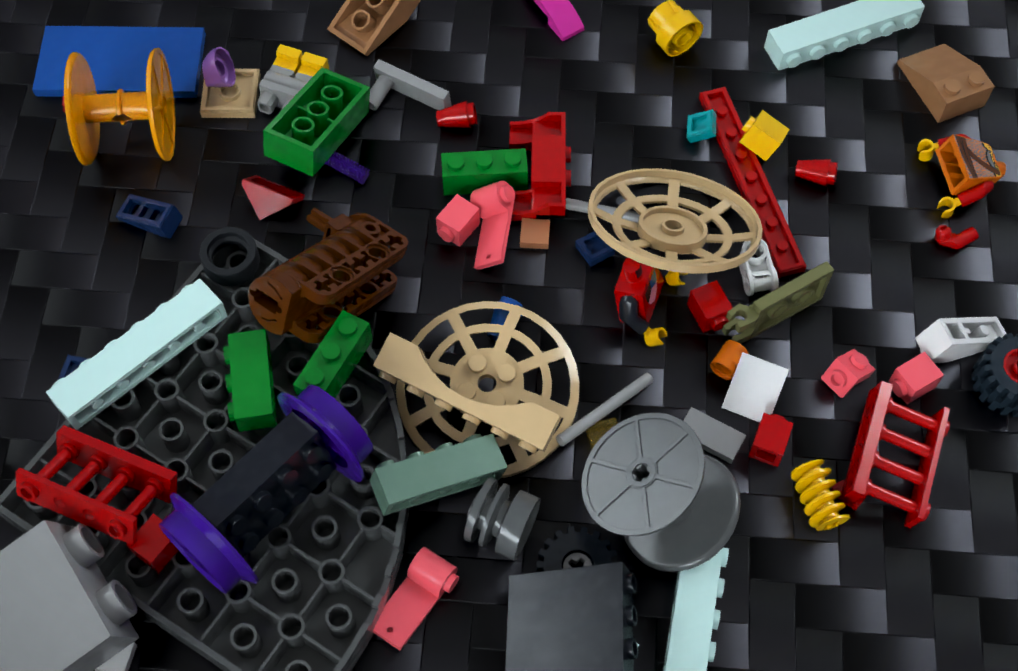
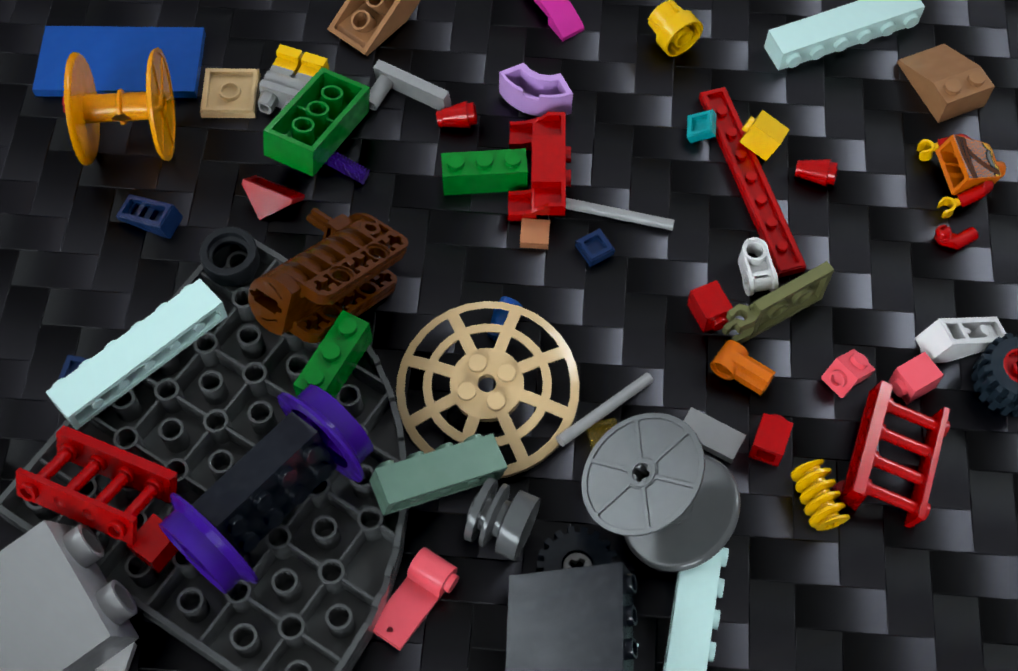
(218, 68): medium lavender hat -> none
(250, 380): green brick -> none
(457, 220): coral brick -> none
(496, 210): coral door -> none
(524, 421): tan arch -> none
(535, 92): none -> lavender brick
(637, 297): torso -> none
(672, 227): tan dish -> none
(754, 387): white sticker -> none

